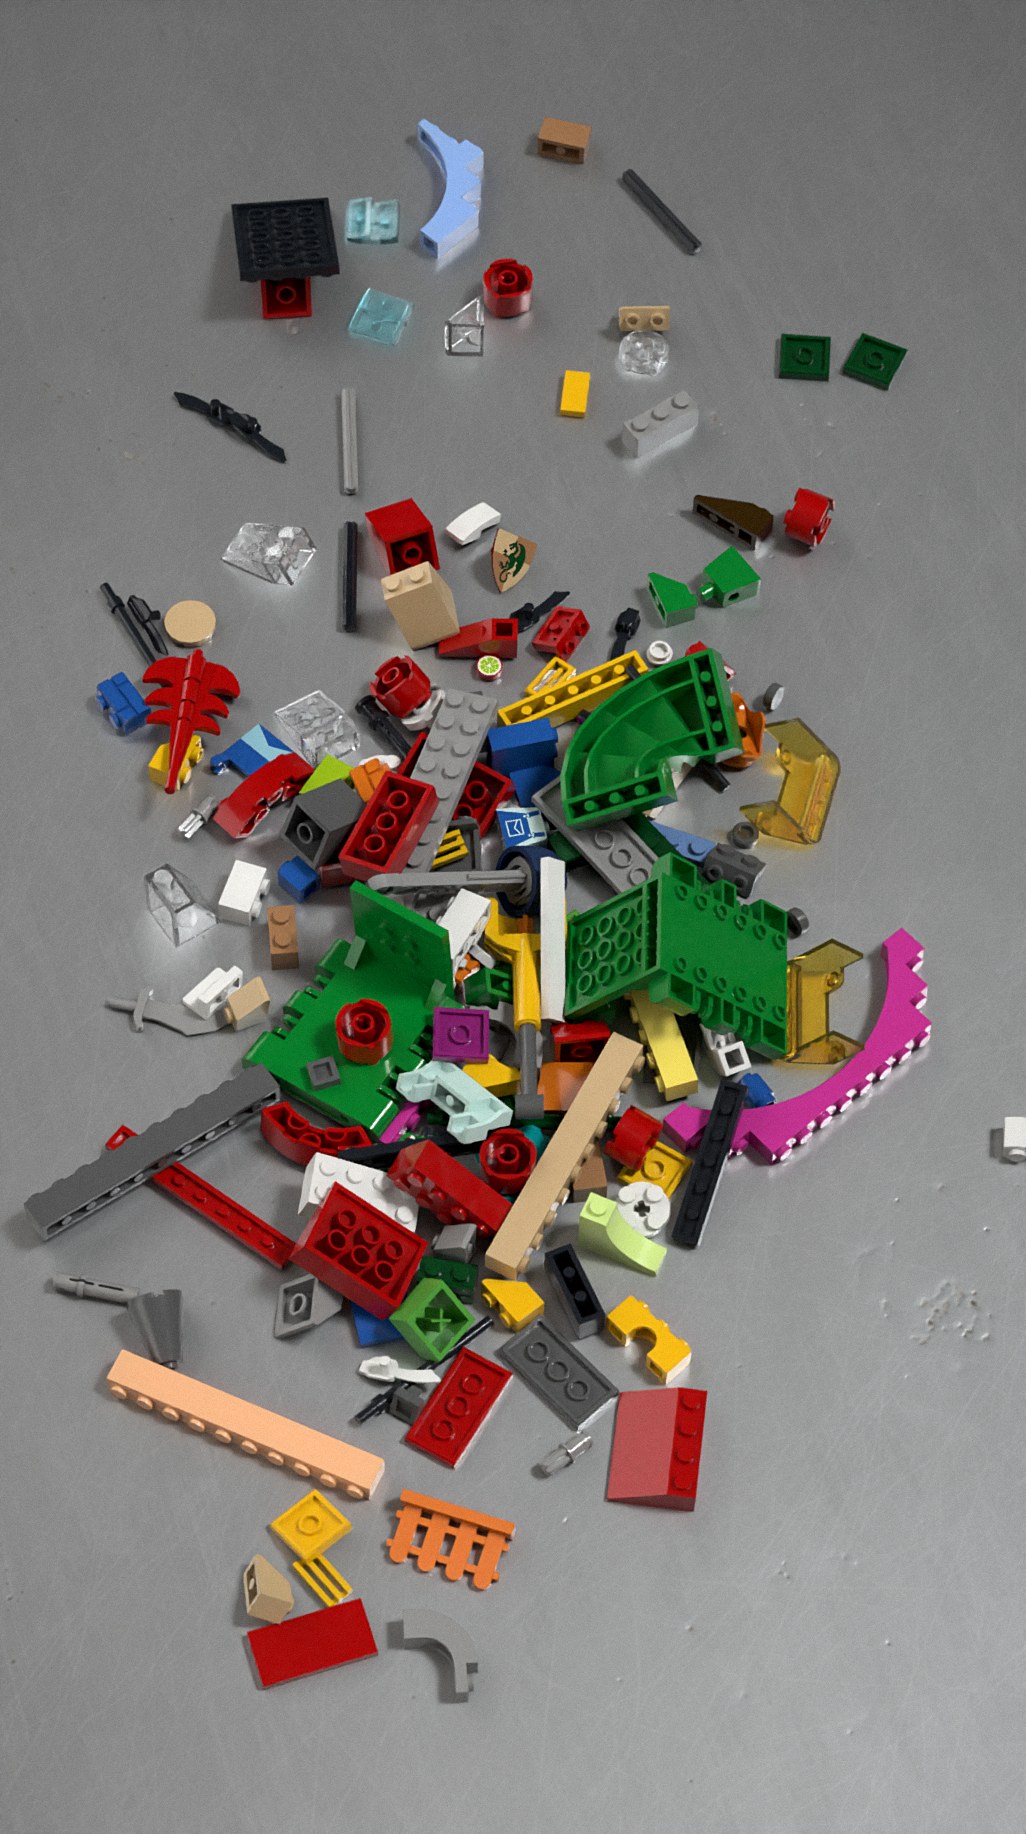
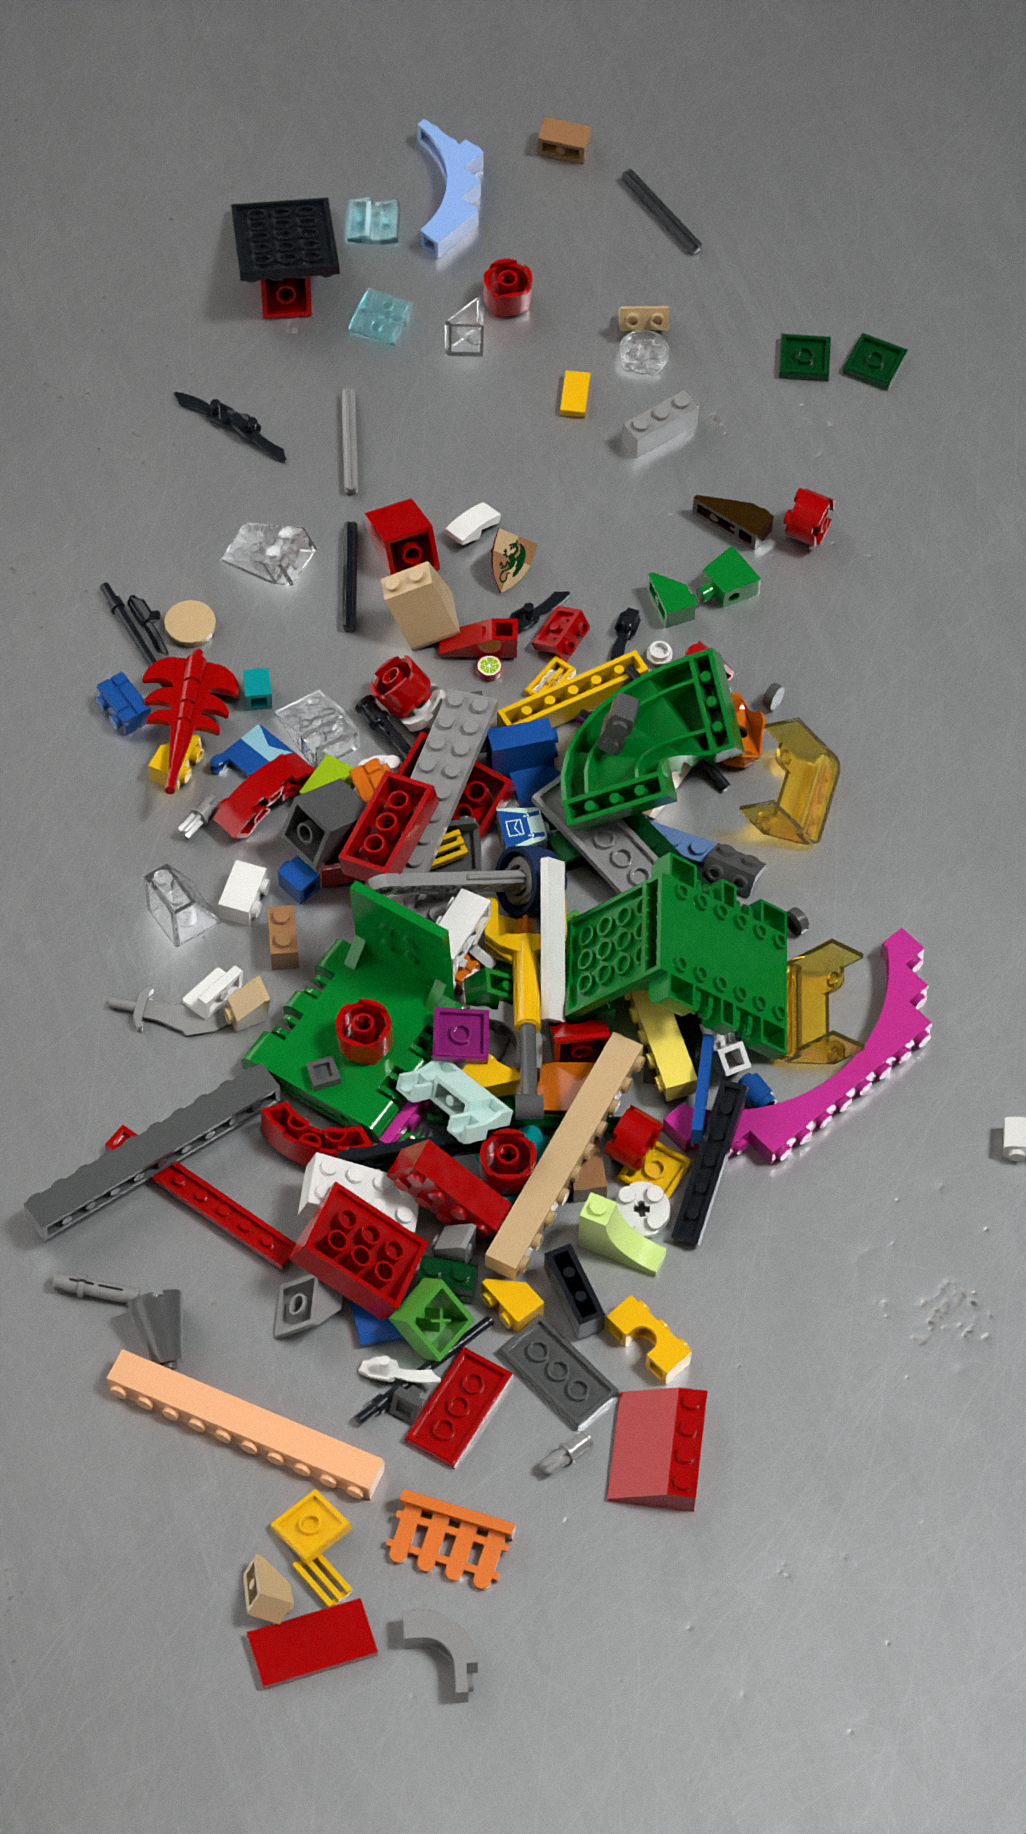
(257, 689): none -> teal brick
(618, 723): none -> dark grey brick
(702, 1089): none -> blue tile
(745, 835): dark grey tile -> none

